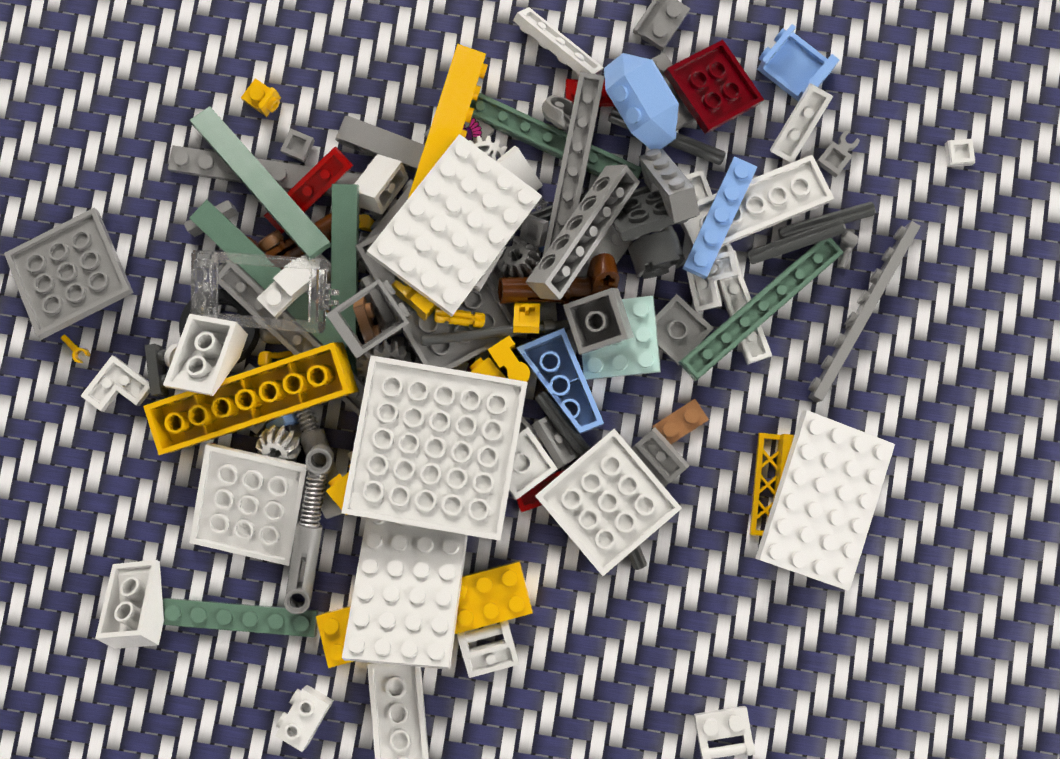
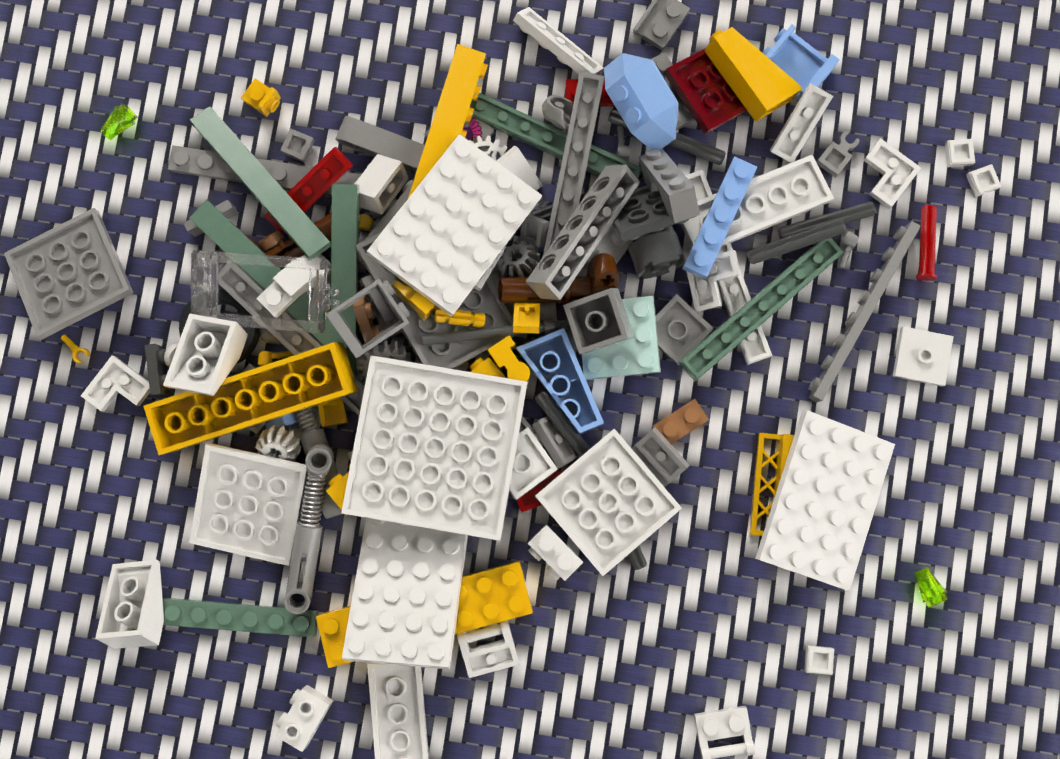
(118, 121): none -> clear neon green cone
(333, 413): none -> yellow plate
(555, 553): none -> white brick
(622, 151): none -> light grey hand
(751, 74): none -> yellow slope
(819, 660): none -> white tile
(896, 172): none -> white plate
(923, 356): none -> white plate
(927, 244): none -> red axle
(930, 588): none -> clear neon green cone
(983, 180): none -> white tile

